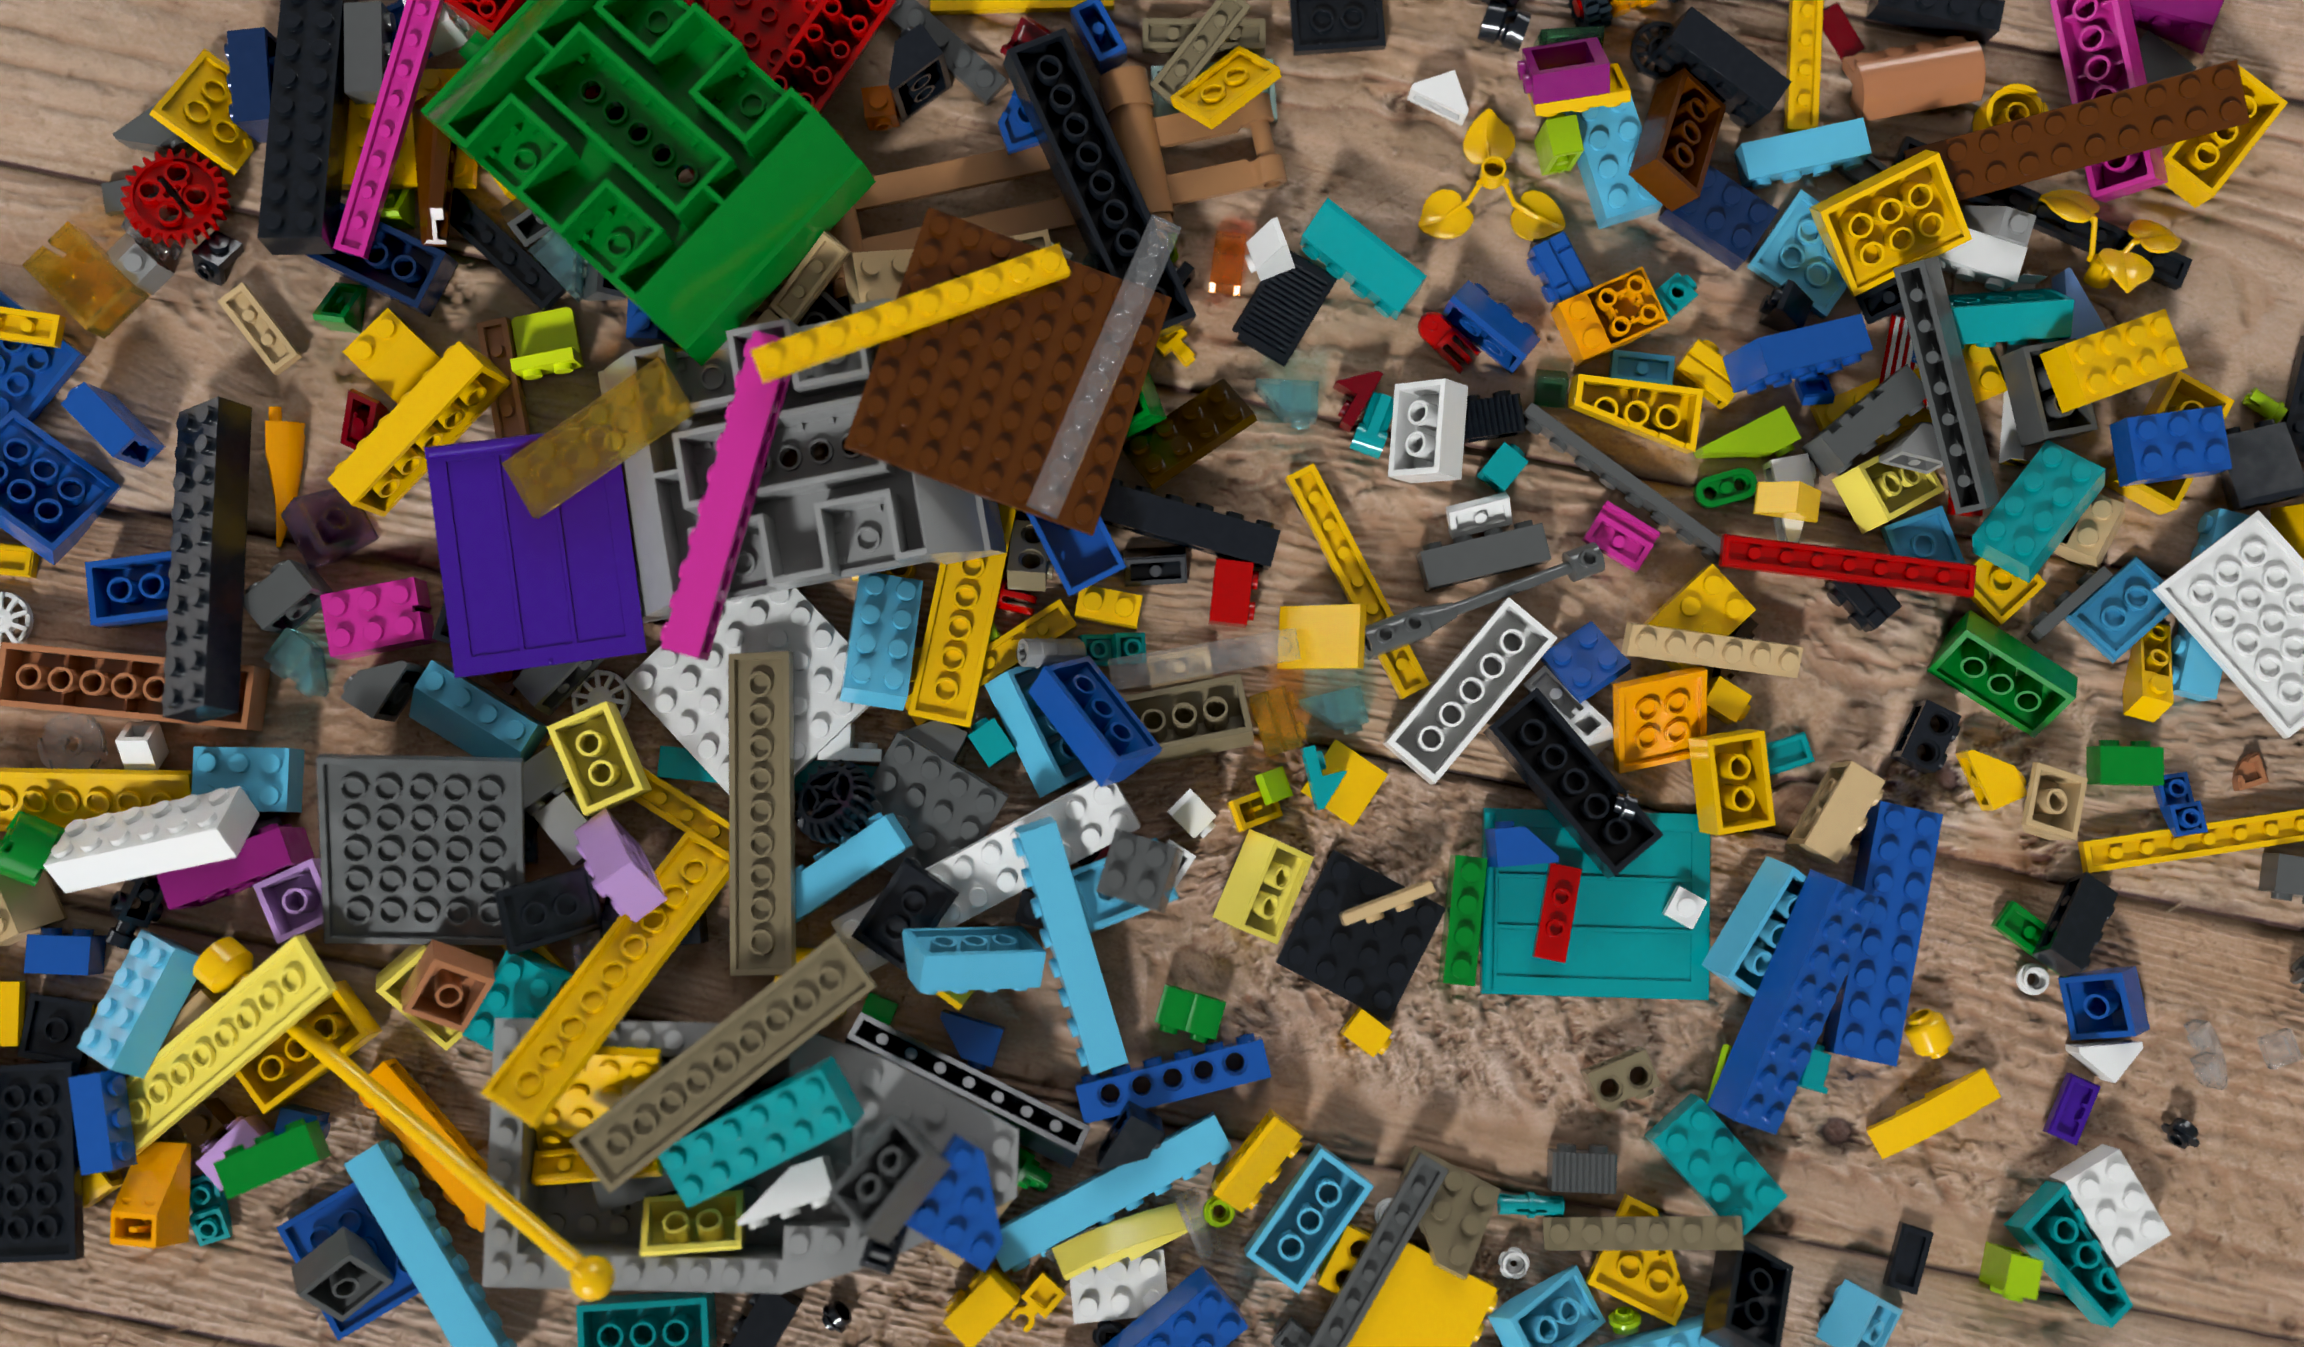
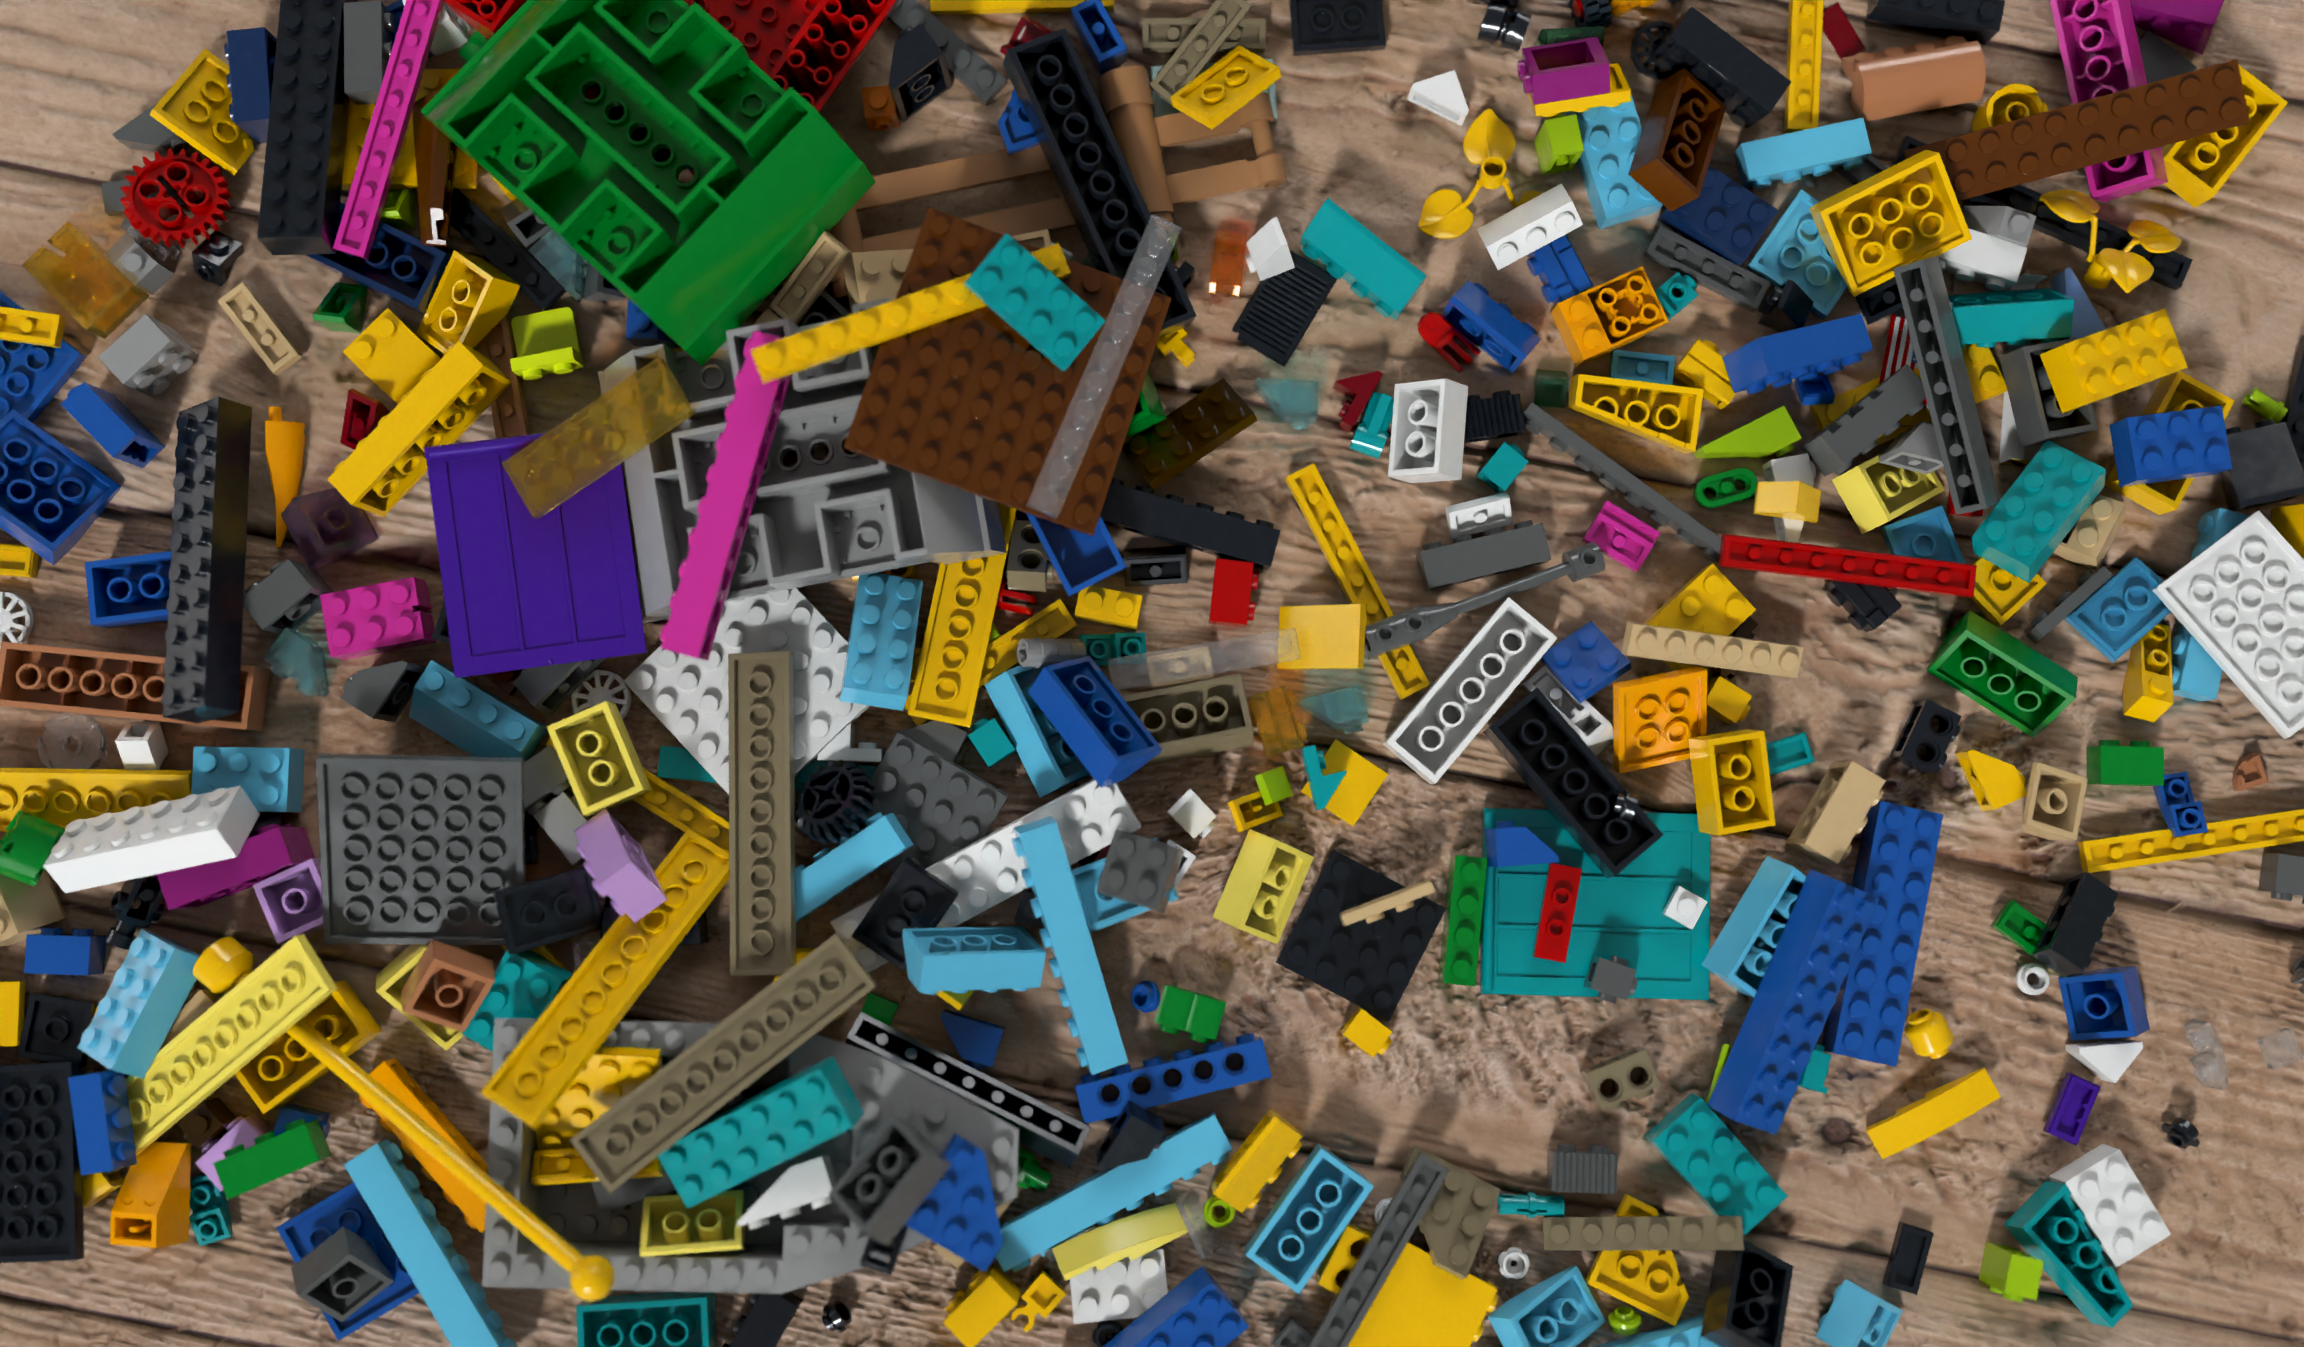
(148, 356): none -> light grey brick
(467, 302): none -> yellow slope
(1034, 302): none -> teal plate
(1146, 996): none -> blue plate
(1530, 226): none -> white brick
(1611, 978): none -> dark grey brick
(1707, 268): none -> dark grey plate

